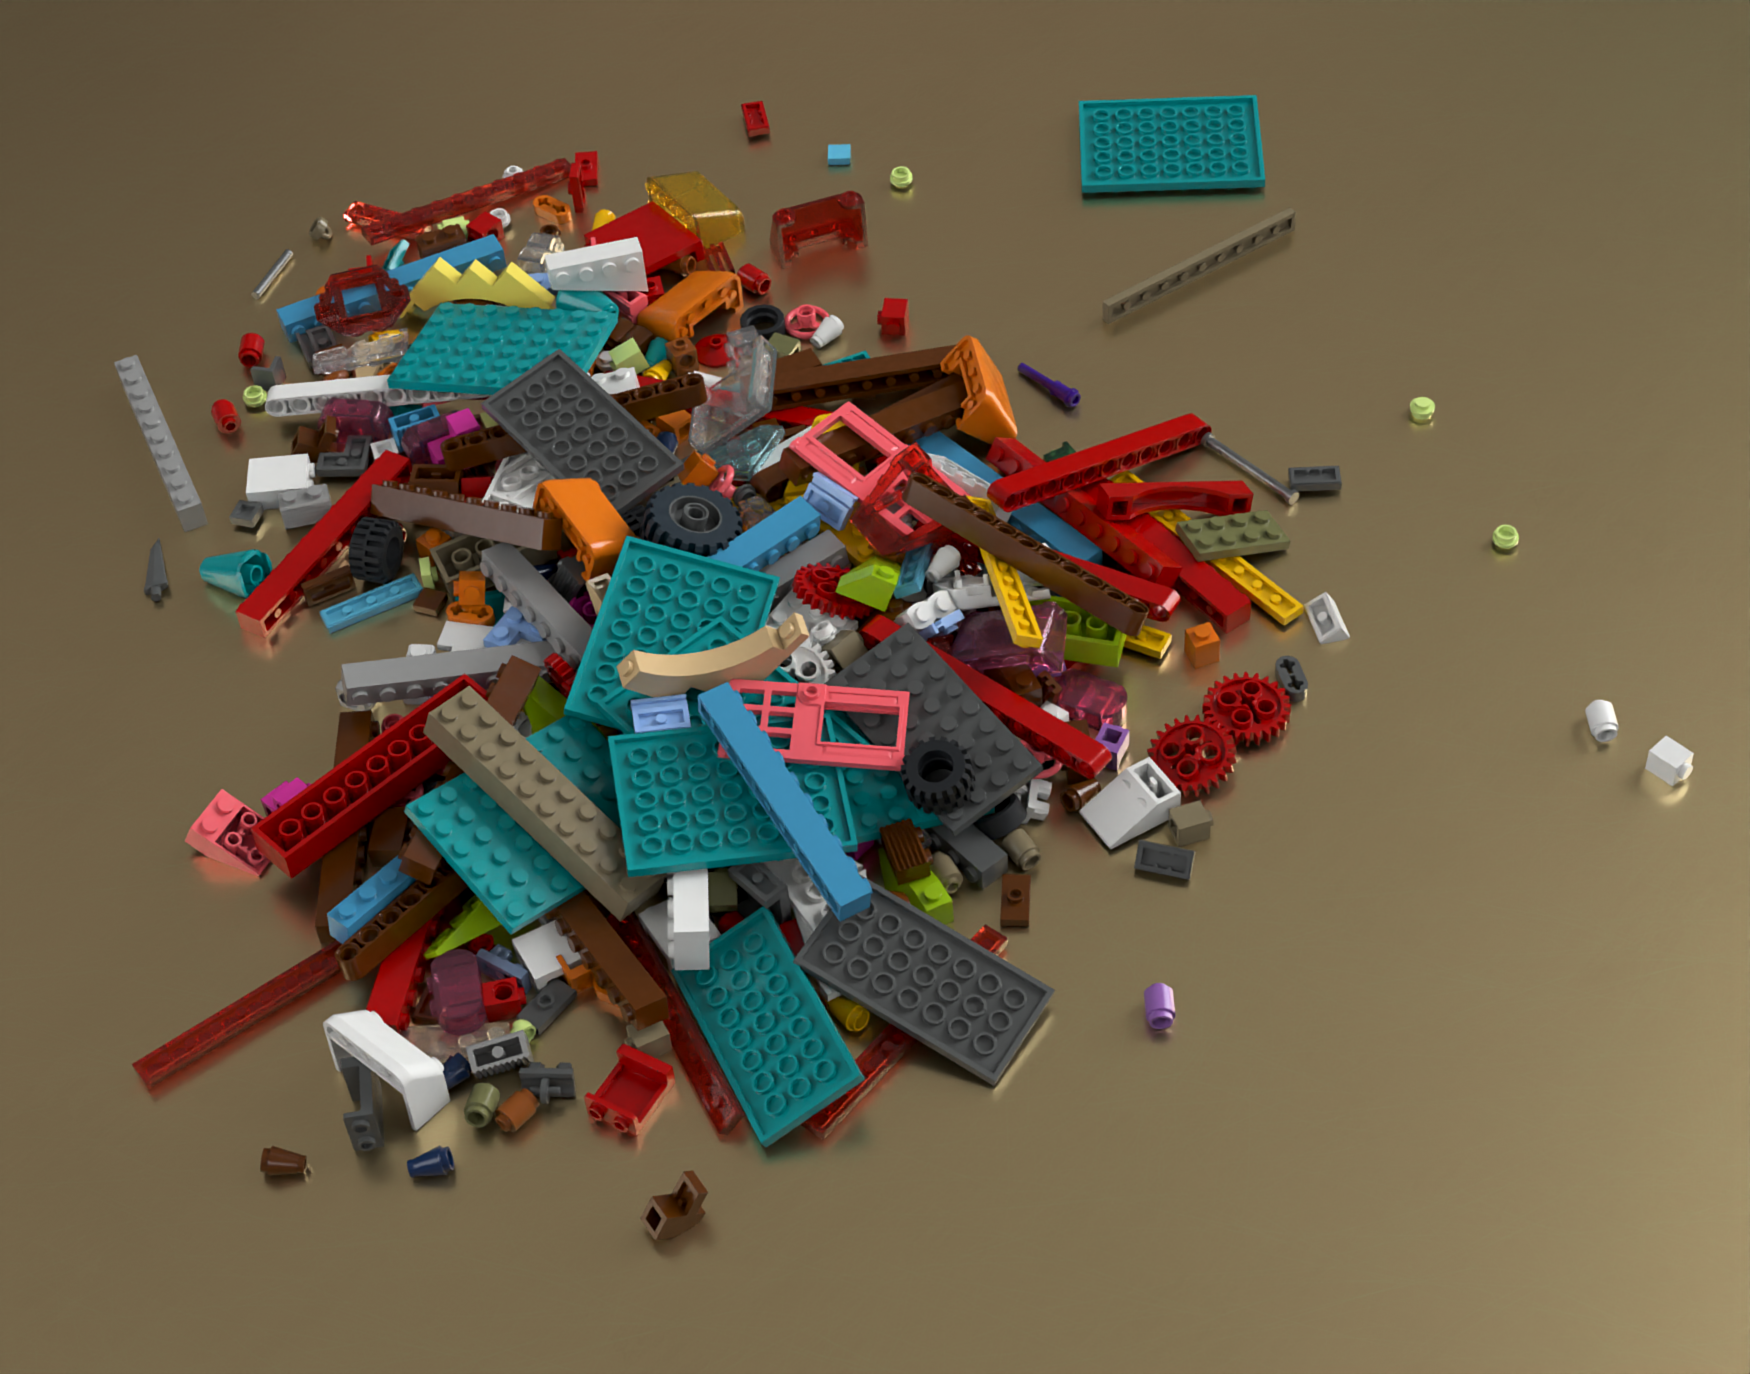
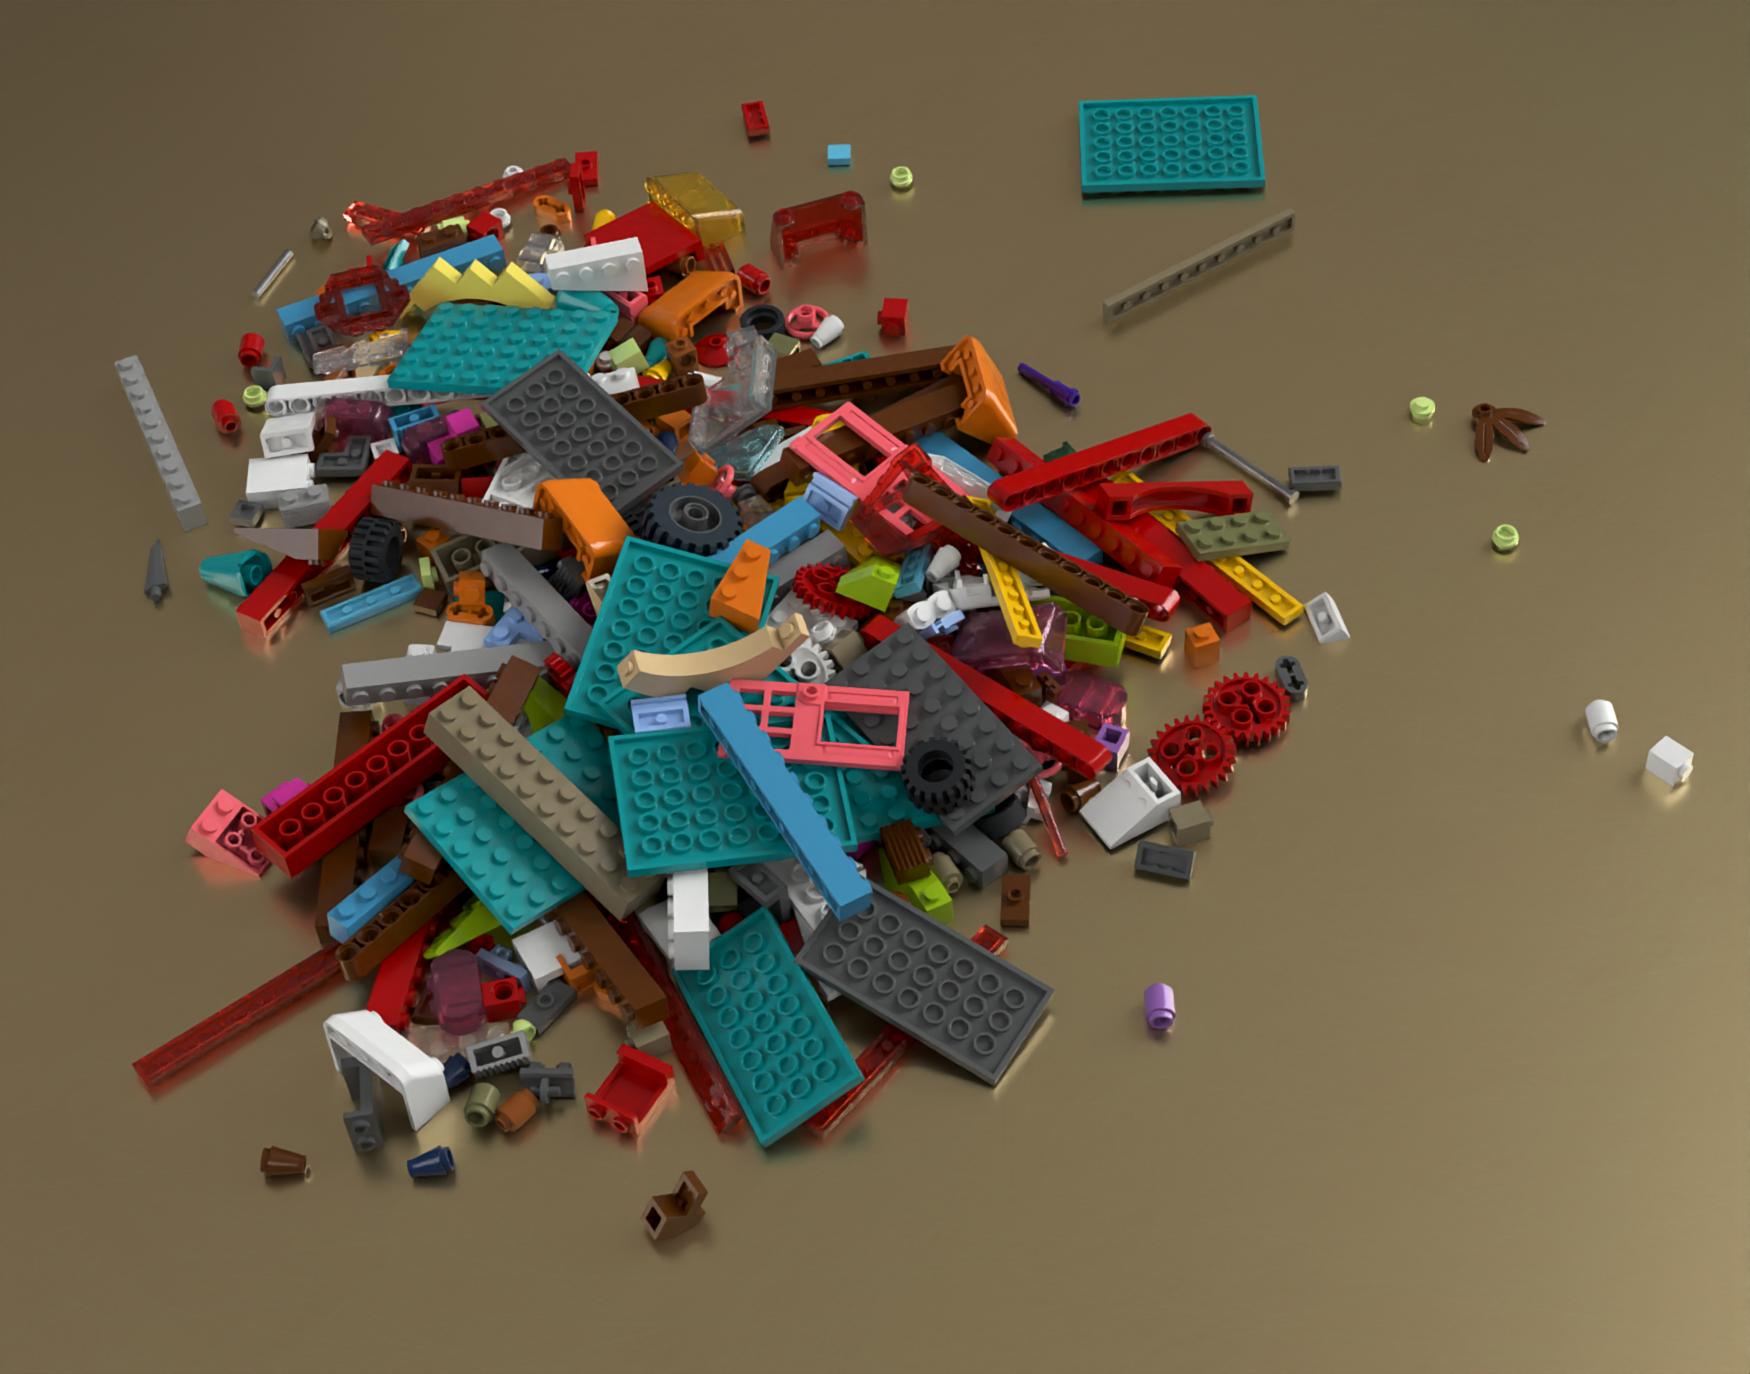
(288, 434): none -> white panel
(303, 544): none -> wedge
(742, 588): none -> orange wedge
(849, 1013): yellow cone -> none
(1048, 817): none -> clear red bar
(1488, 416): none -> reddish brown plant

